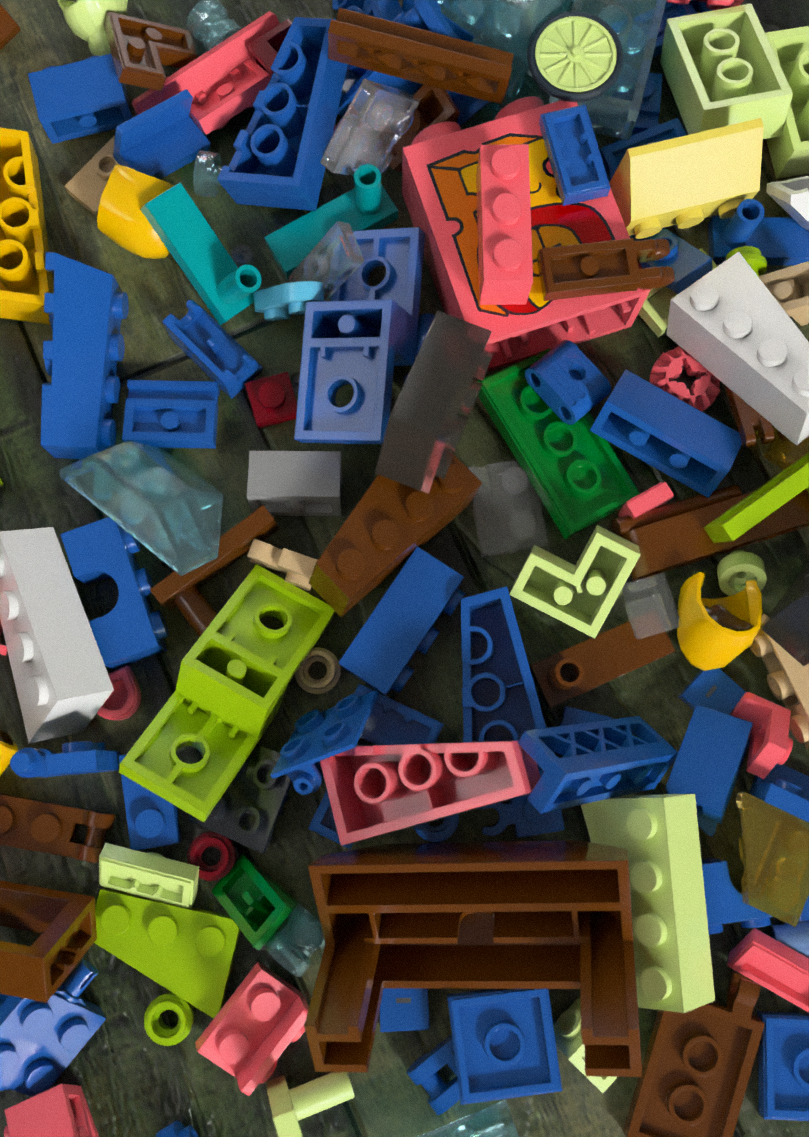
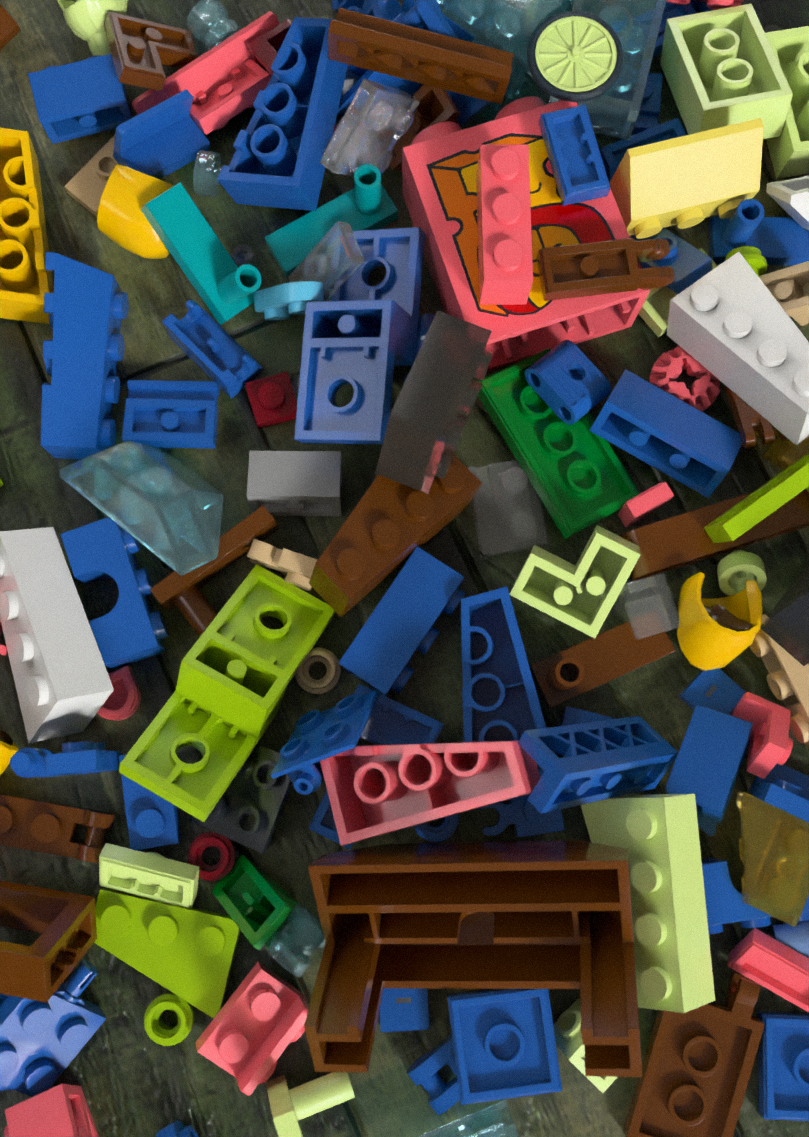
(627, 523): reddish brown bar -> none

